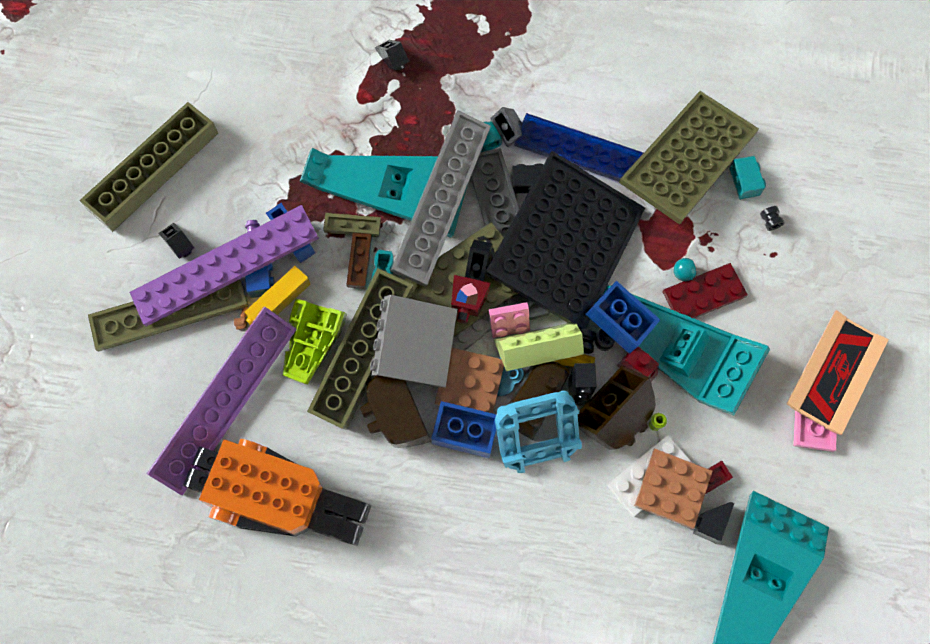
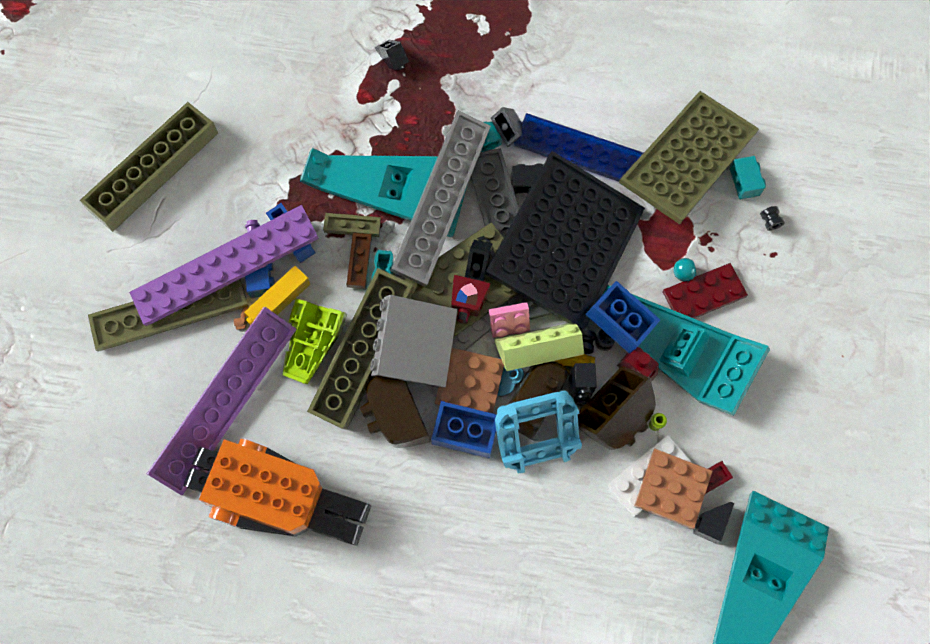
(177, 241): black slope -> none
(812, 435): bright pink plate -> none
(837, 373): hinge -> none

